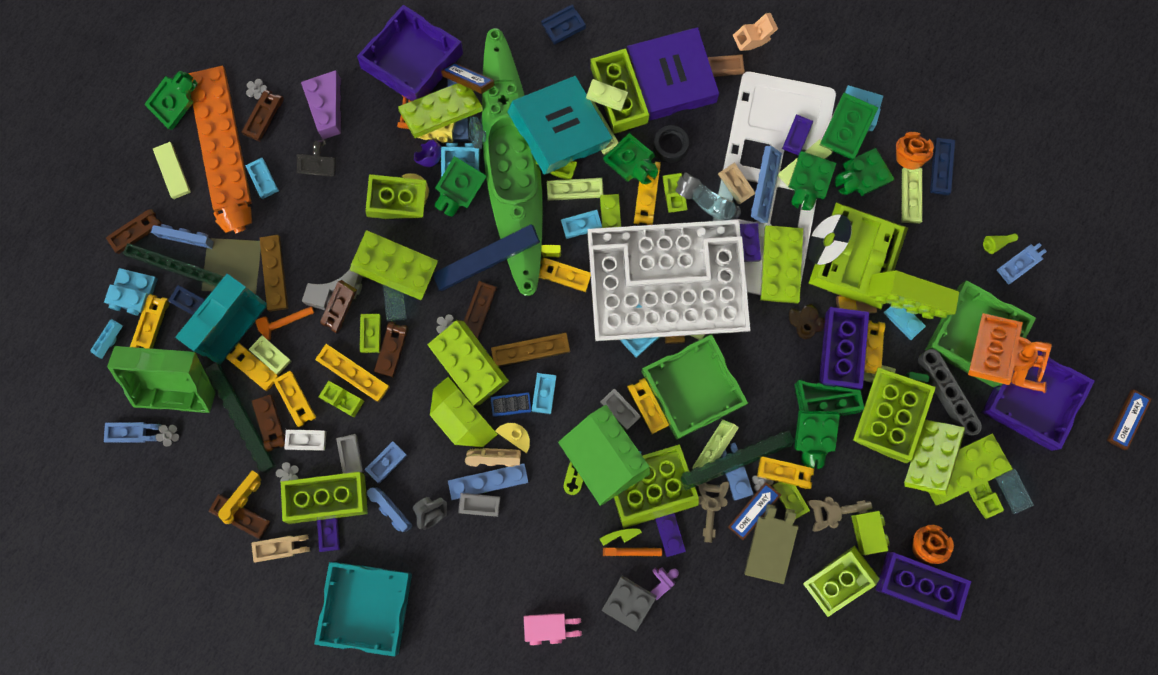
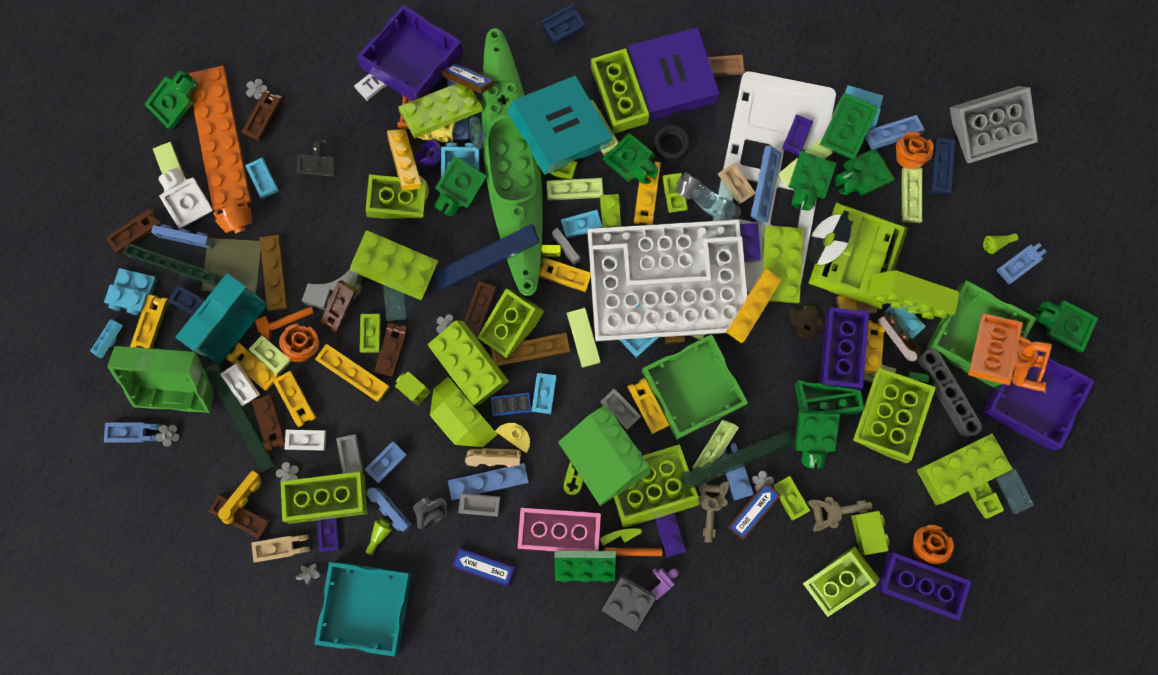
(183, 198): none -> white plate
(240, 384): none -> white plate
(299, 342): none -> orange cone
(308, 573): none -> light grey plant
(324, 102): medium lavender wedge -> none
(341, 399): lime slope -> none
(369, 86): none -> white tile
(380, 531): none -> lime cone
(403, 159): none -> yellow plate
(412, 388): none -> lime brick
(483, 567): none -> tile
(510, 322): none -> lime slope
(548, 627): bright pink hinge -> none
(558, 530): none -> bright pink brick
(565, 247): none -> light grey tile
(583, 337): none -> yellowish green tile
(585, 566): none -> green plate
(606, 95): yellowish green plate -> none
(753, 305): none -> yellow plate
(757, 34): light nougat brick -> none
(772, 546): olive tile -> none
(785, 472): yellow plate -> none
(893, 132): none -> medium blue plate
(899, 336): none -> reddish brown plate
(935, 457): lime plate -> none
(995, 123): none -> light grey slope
(1067, 324): none -> green plate
(1129, 419): tile -> none

